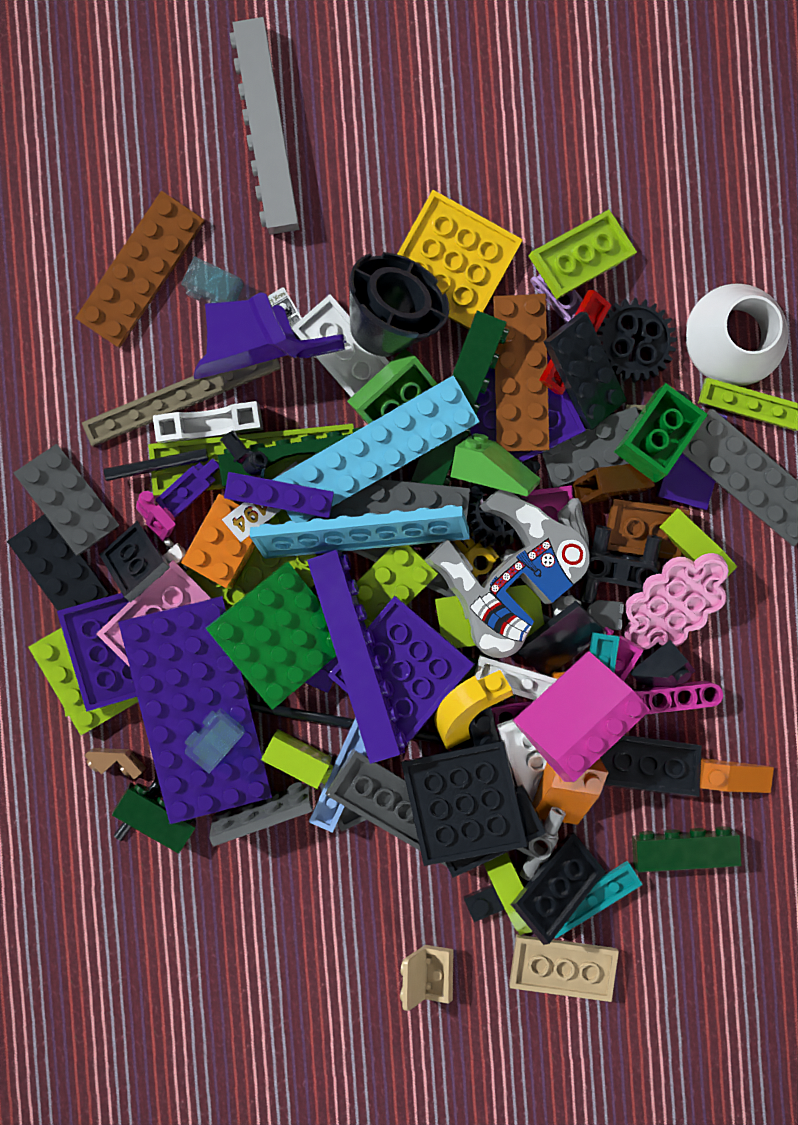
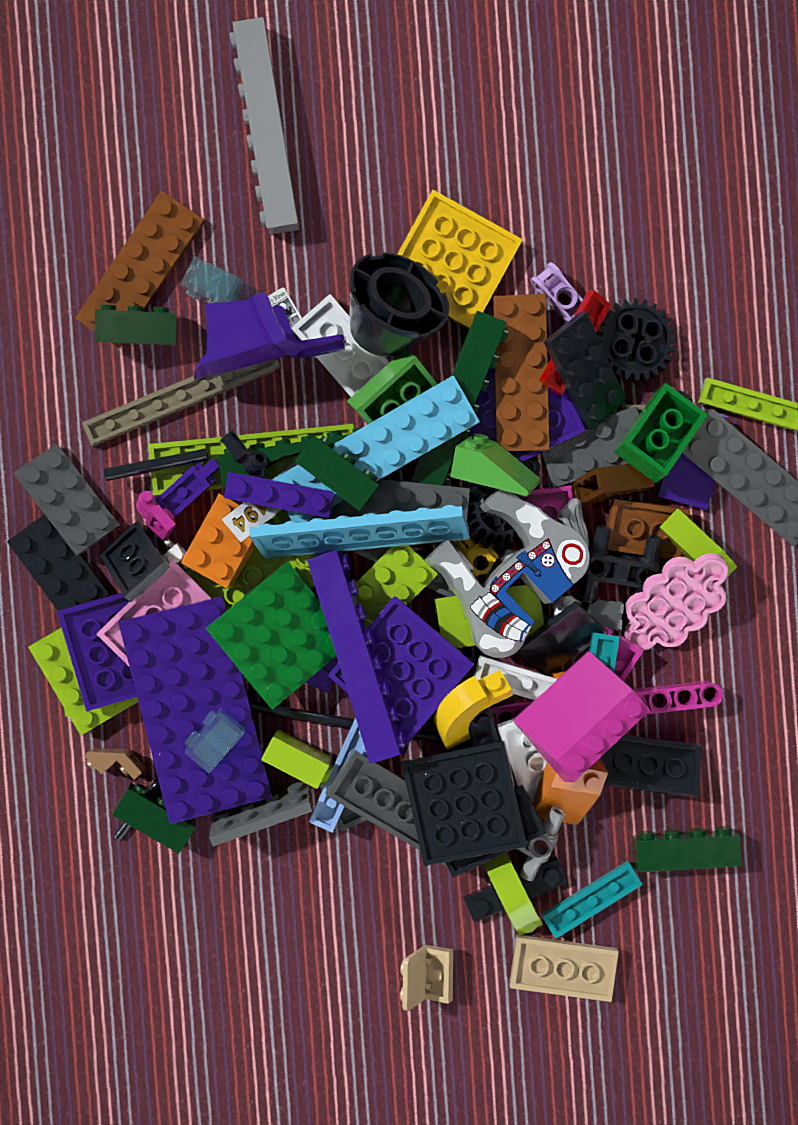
(134, 325): none -> dark green brick
(207, 424): white arch -> none
(338, 472): none -> dark green brick
(558, 888): black plate -> none
(582, 254): lime plate -> none
(663, 668): black slope -> none
(714, 350): white cone -> none
(735, 776): orange slope -> none

